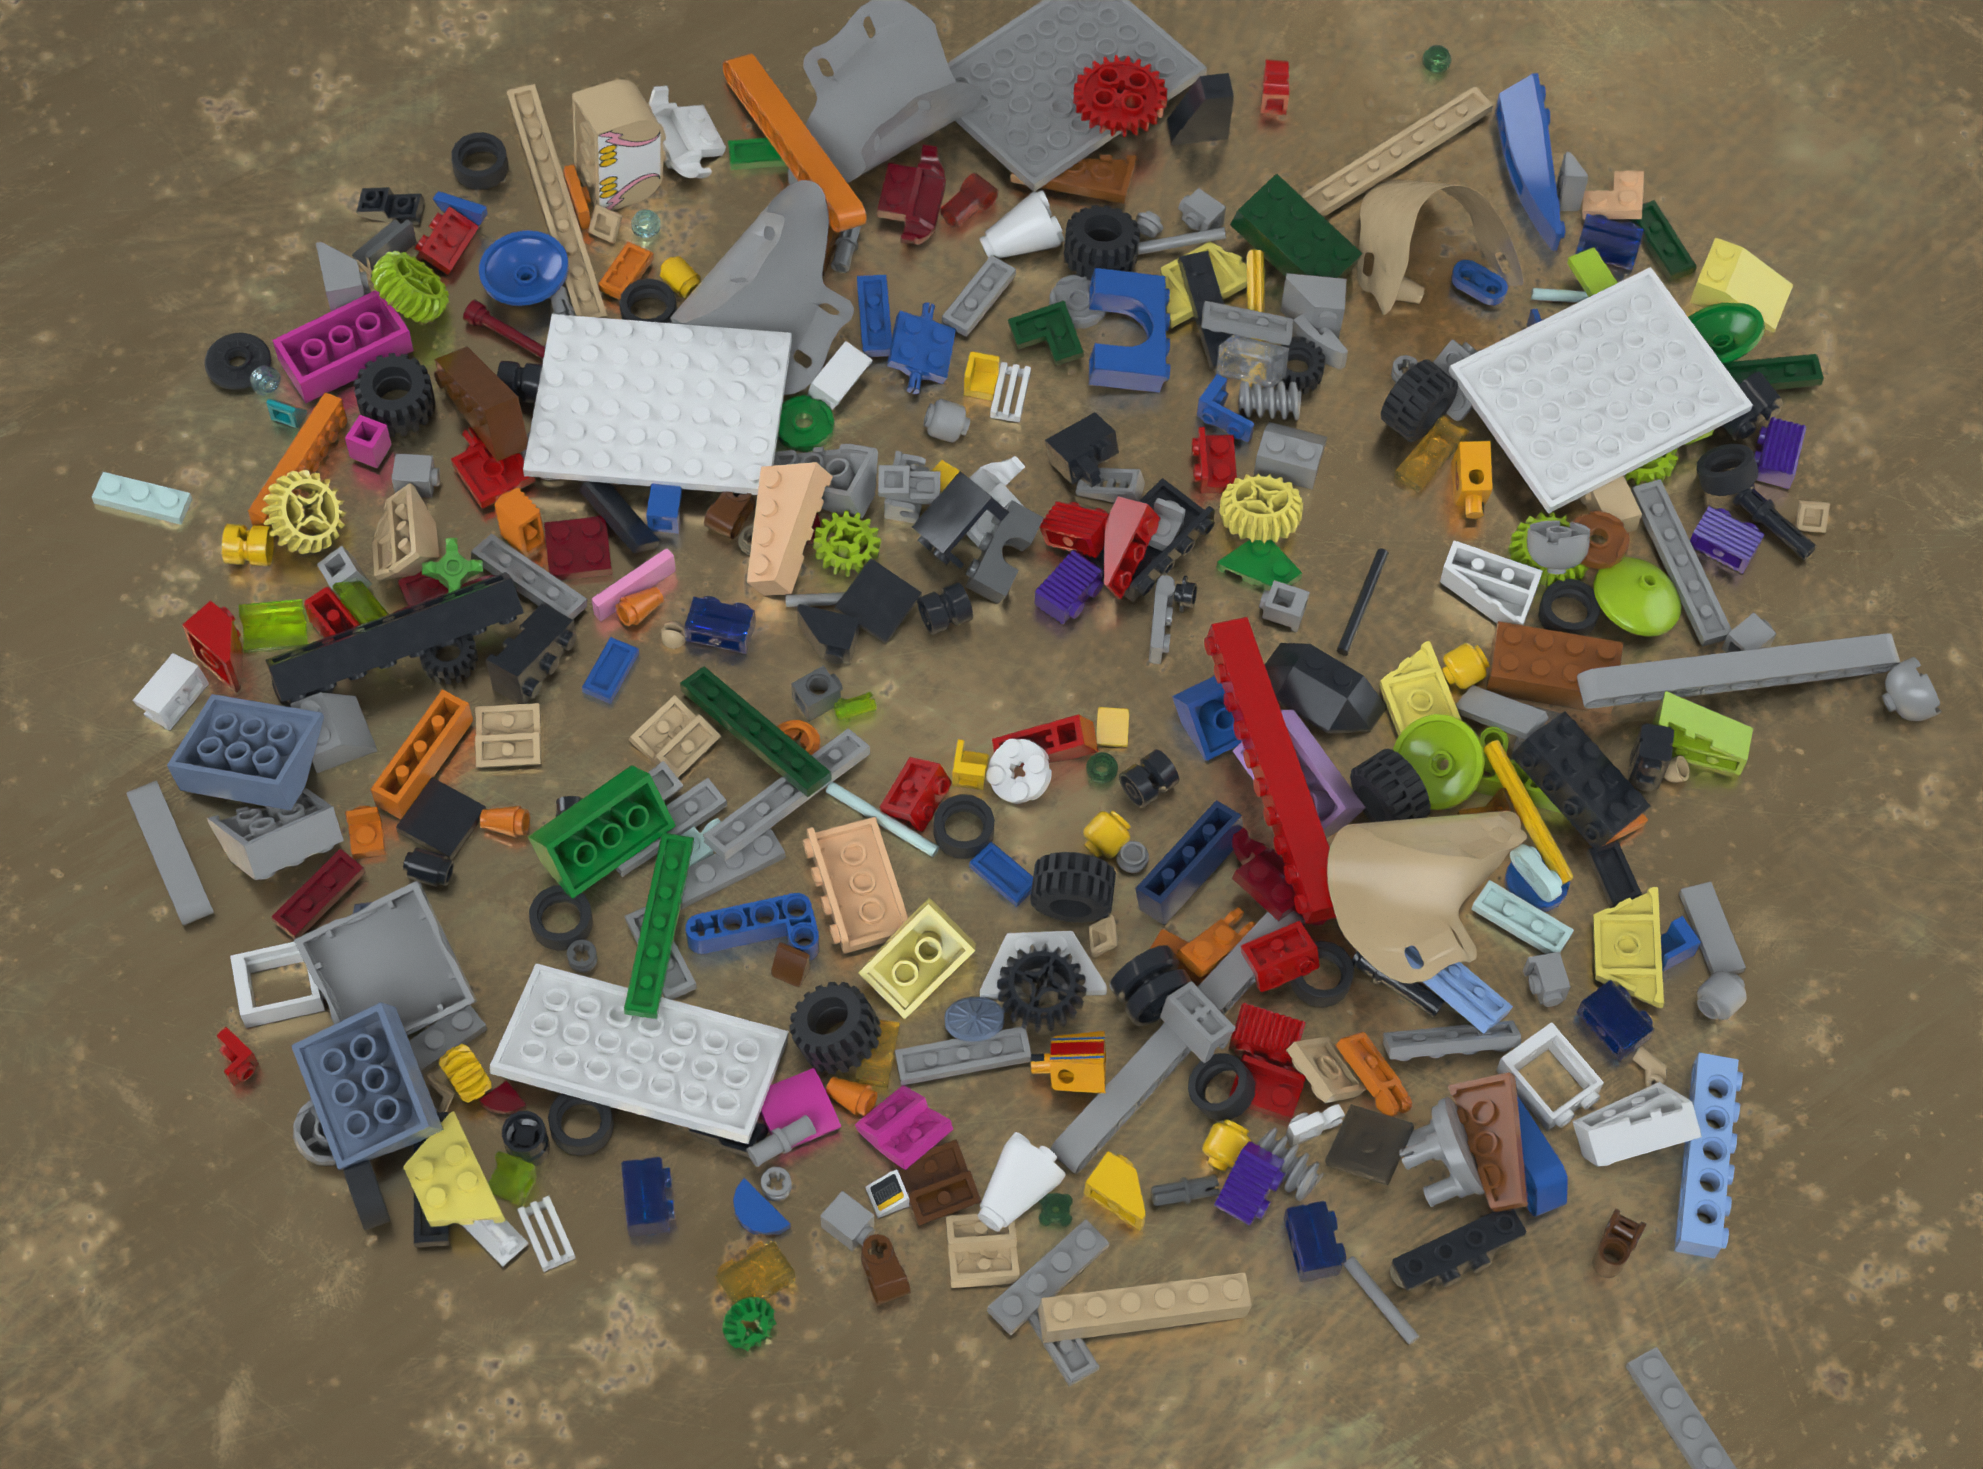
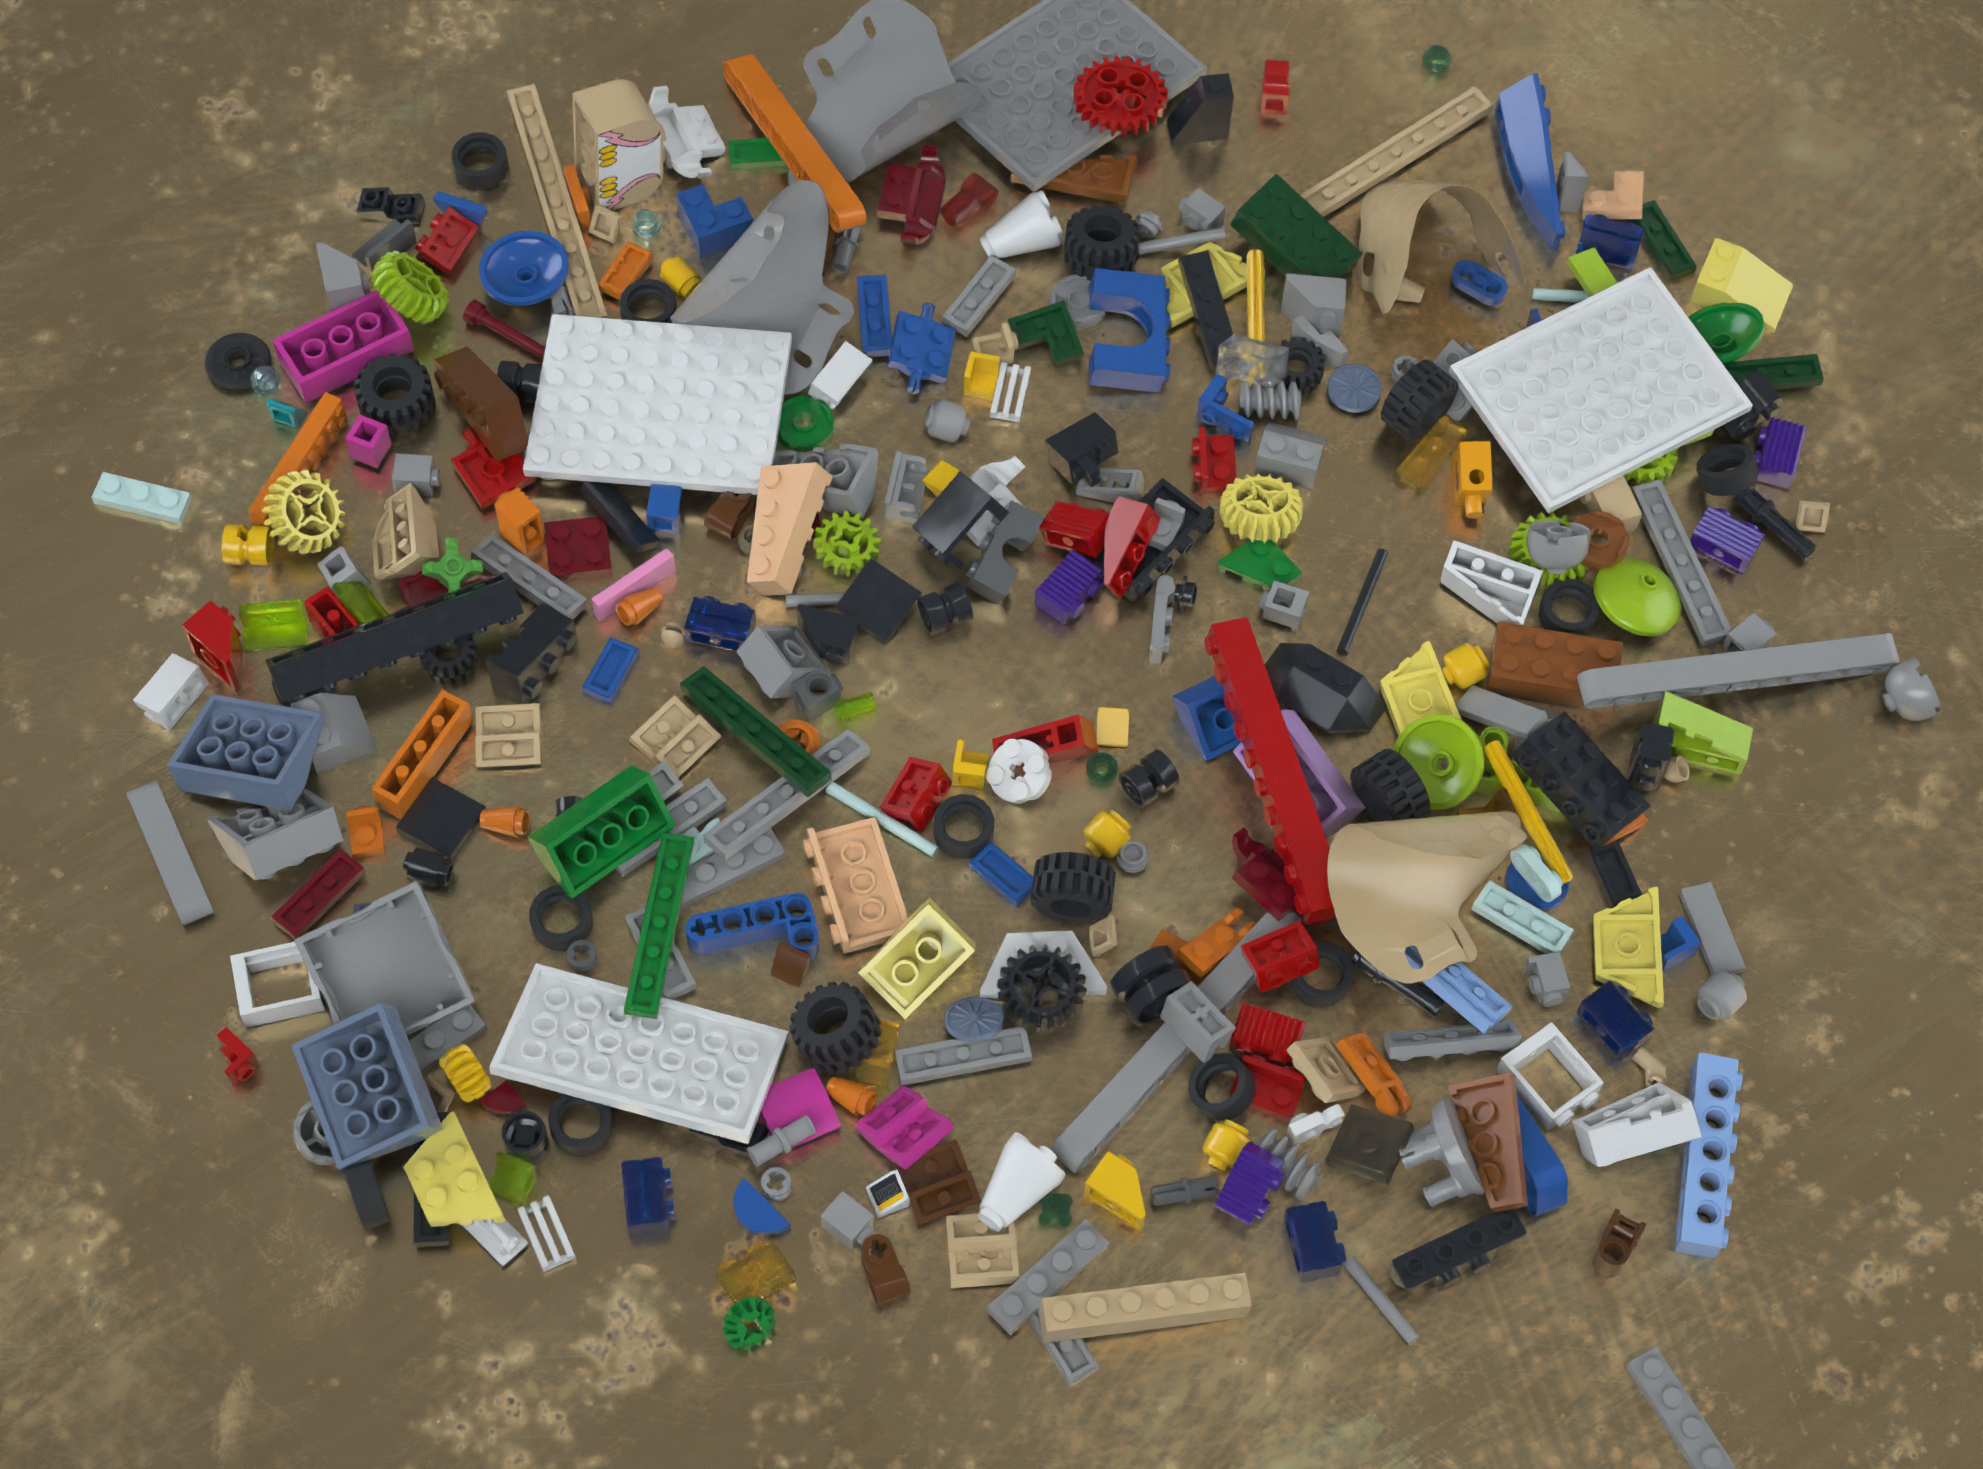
(711, 226): none -> blue brick
(779, 658): none -> light grey slope
(903, 485): light grey slope -> none
(997, 344): none -> tan bracket
(1074, 1062): light orange torso -> none
(1189, 863): dark blue brick -> none
(1247, 323): light grey plate -> none
(1354, 388): none -> sand blue wheel

